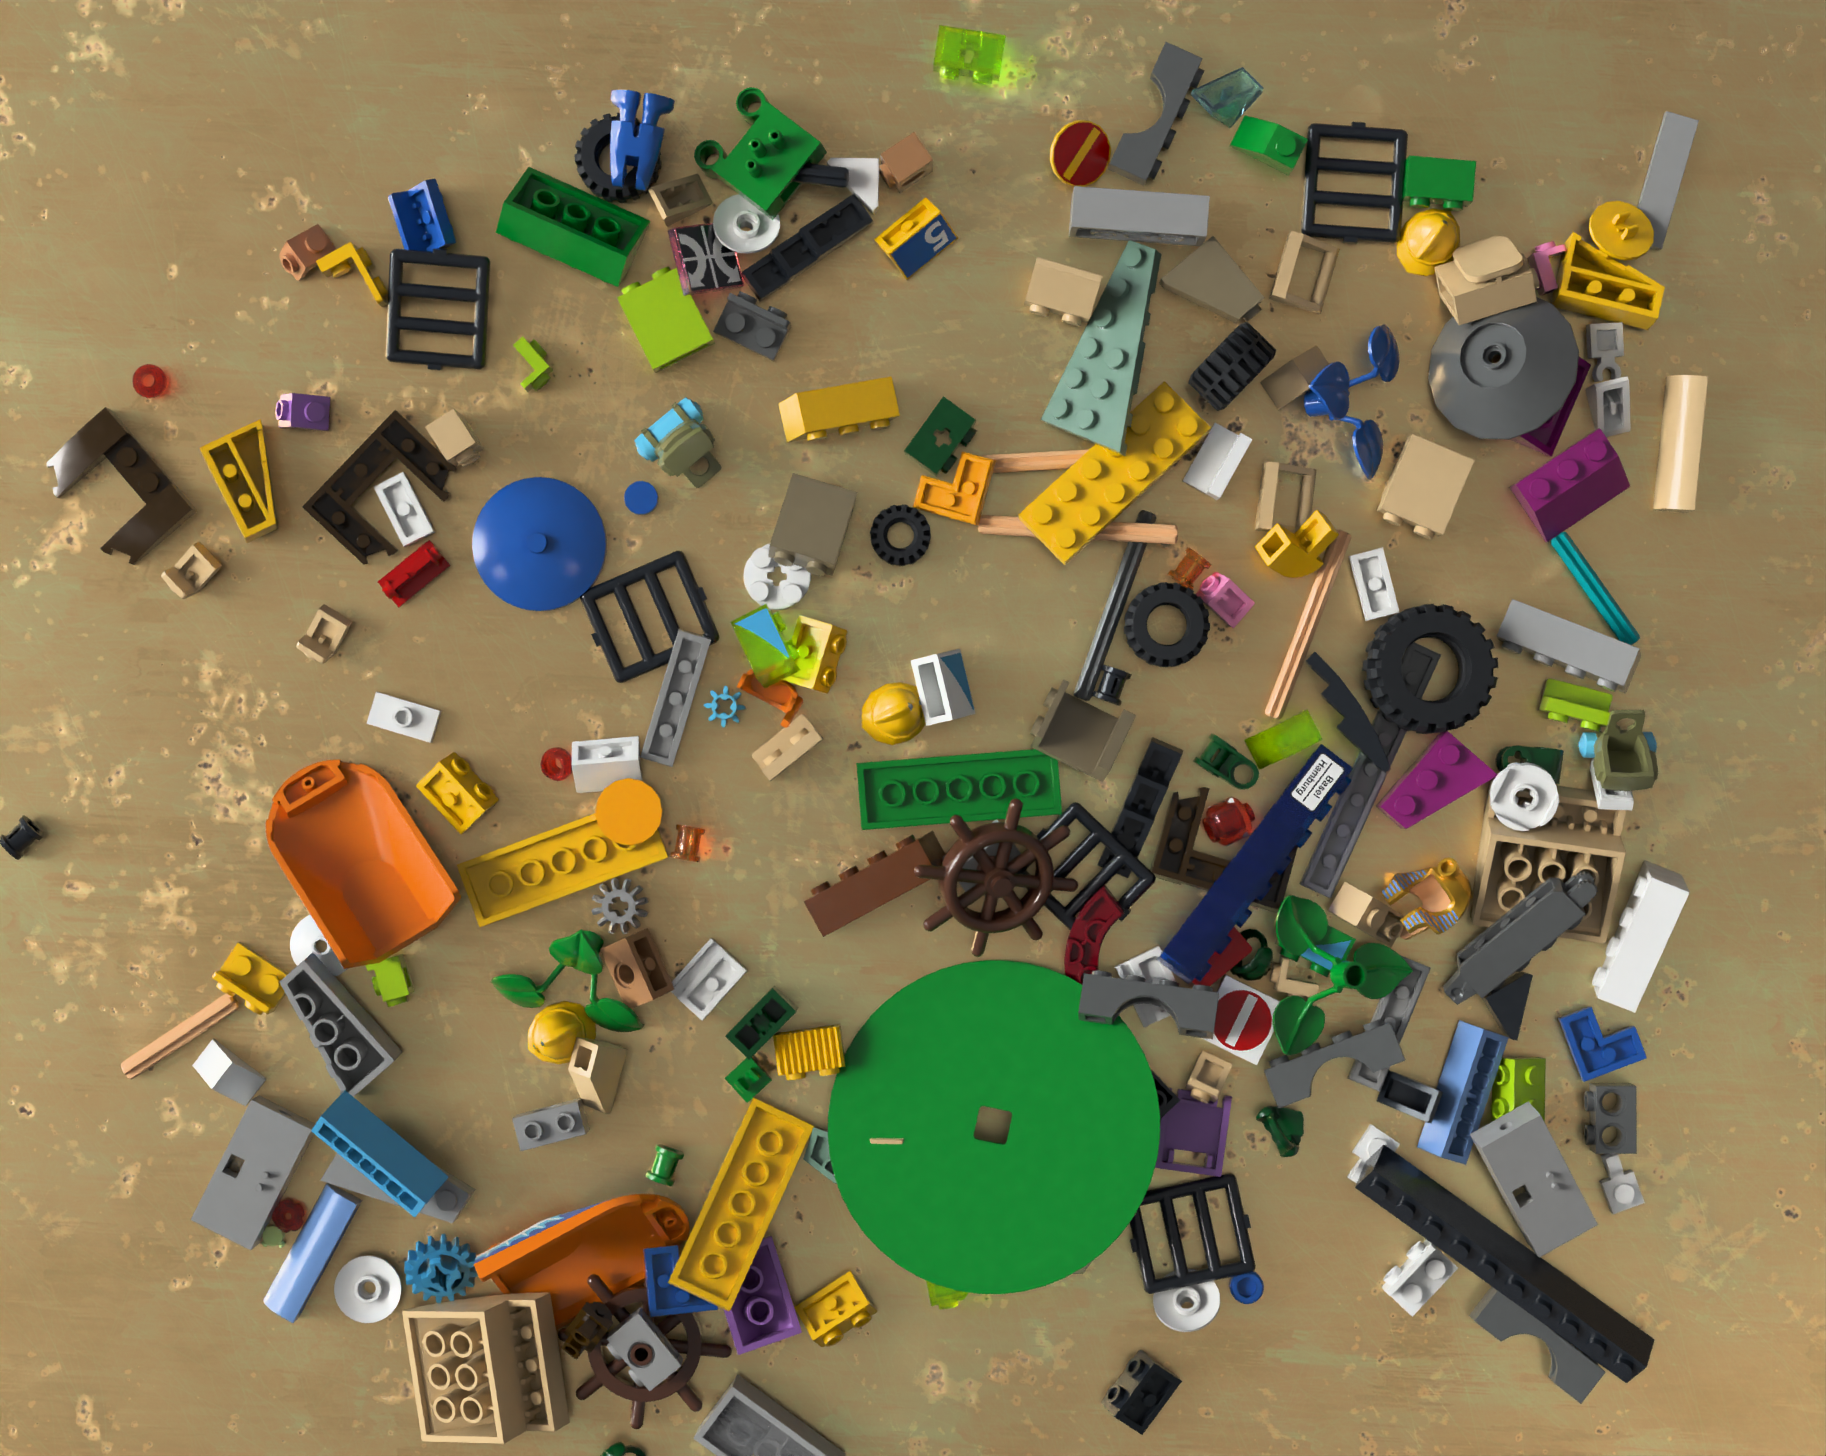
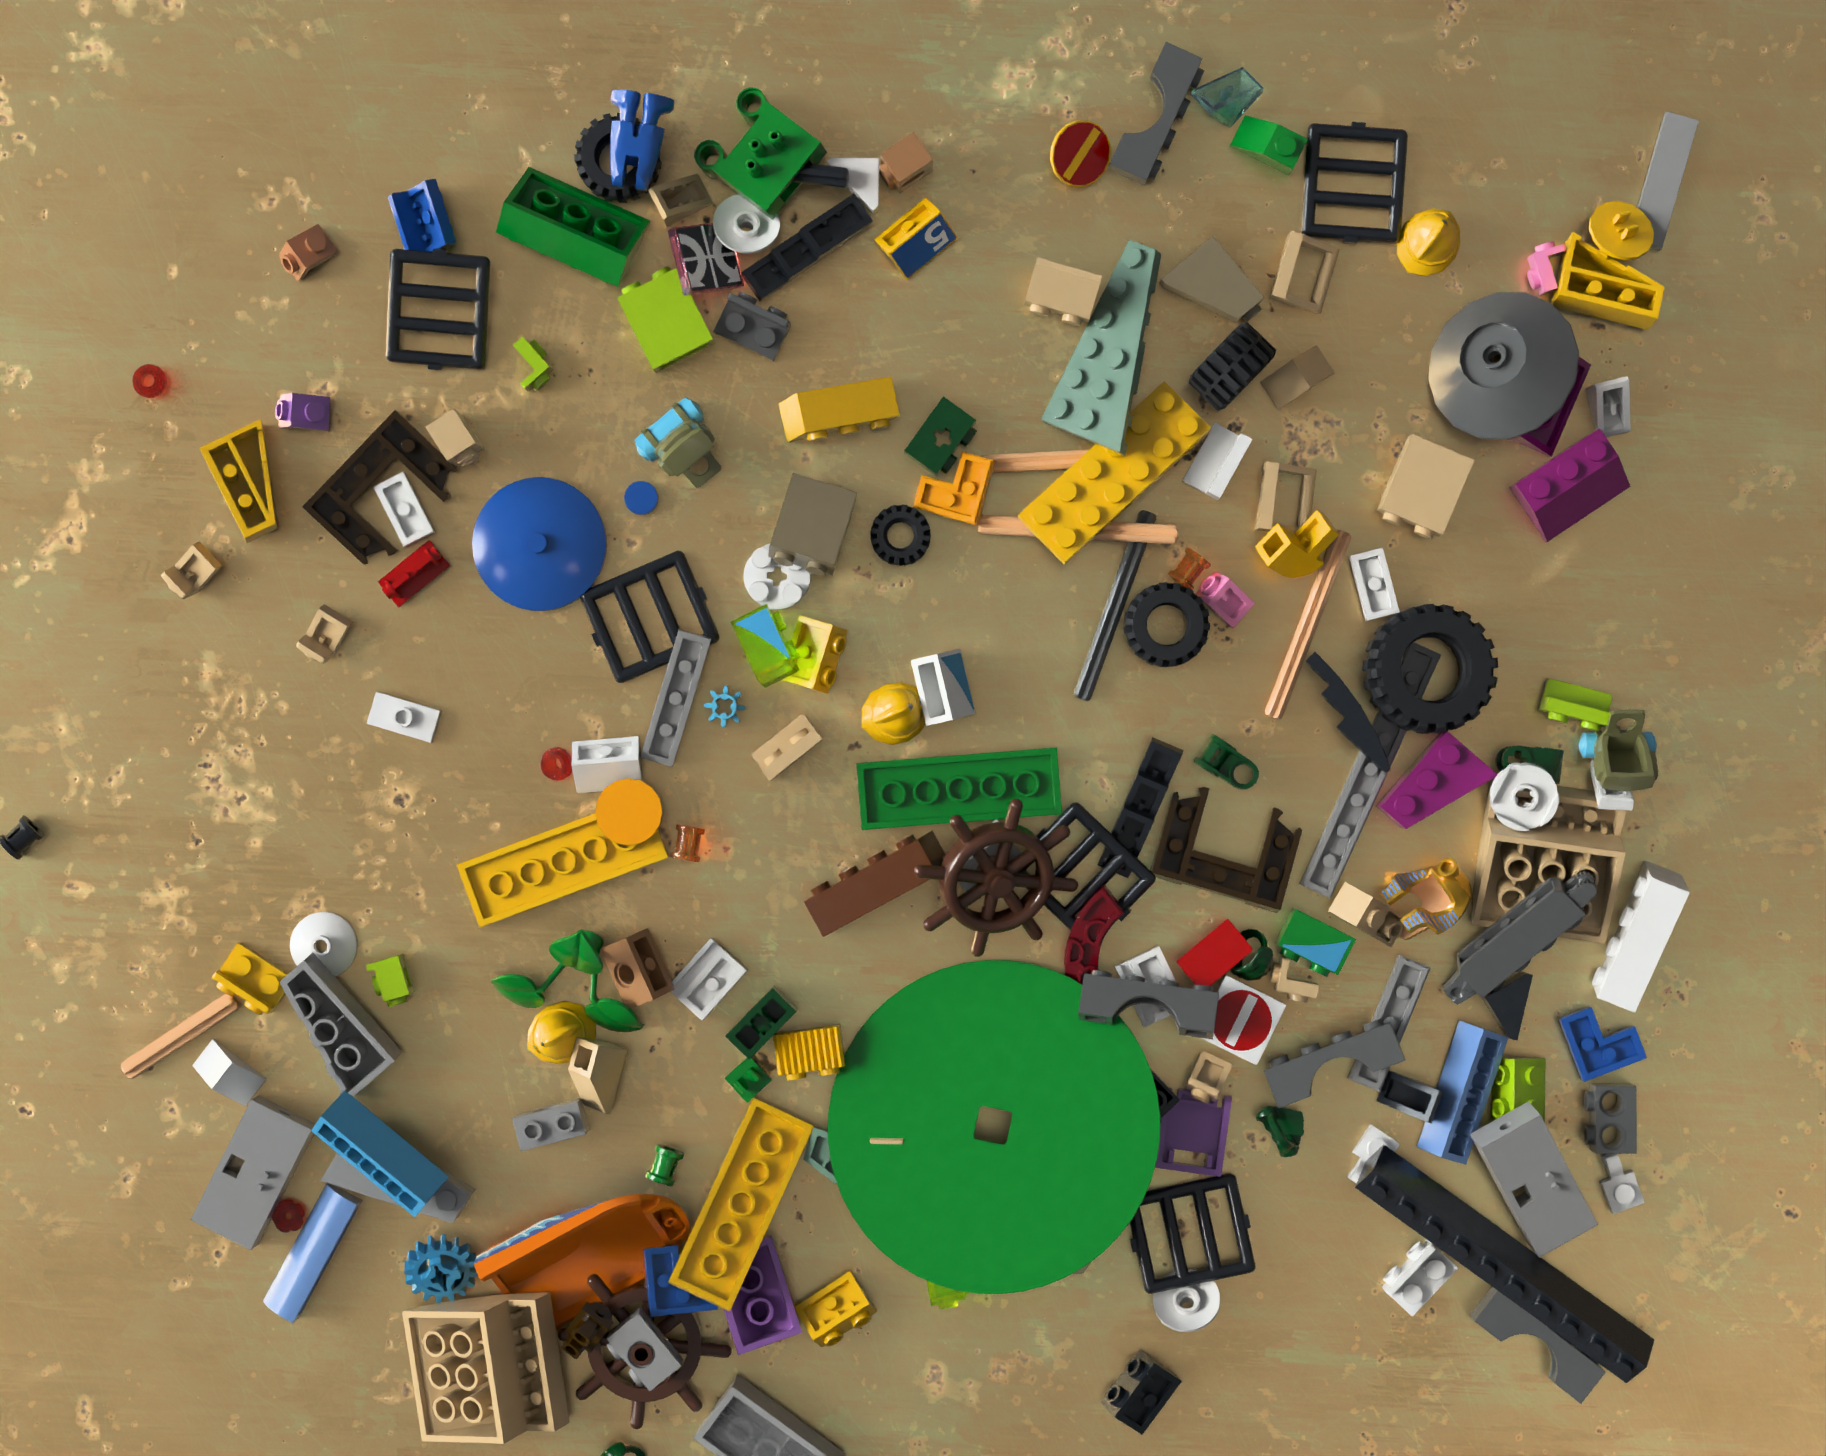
(165, 503): dark brown wedge -> none
(273, 1236): yellowish green piece -> none
(339, 261): yellow bracket -> none
(353, 1297): white dish -> none
(357, 861): orange windscreen -> none
(457, 792): yellow bracket -> none
(625, 896): light grey gear -> none
(780, 695): orange helmet -> none
(953, 45): clear neon green brick -> none
(1080, 733): dark tan panel -> none
(1111, 685): black bush -> none
(1139, 216): light grey brick -> none
(1228, 821): clear red head -> none
(1246, 1287): blue tile -> none
(1254, 864): clear blue brick -> none
(1283, 739): clear neon green slope -> none
(1331, 396): blue plant -> none
(1373, 973): green plant -> none
(1439, 182): green brick -> none
(1486, 280): tan brick -> none
(1569, 645): light grey wedge -> none
(1594, 588): teal axle -> none
(1605, 344): white plate -> none
(1680, 443): tan brick -> none

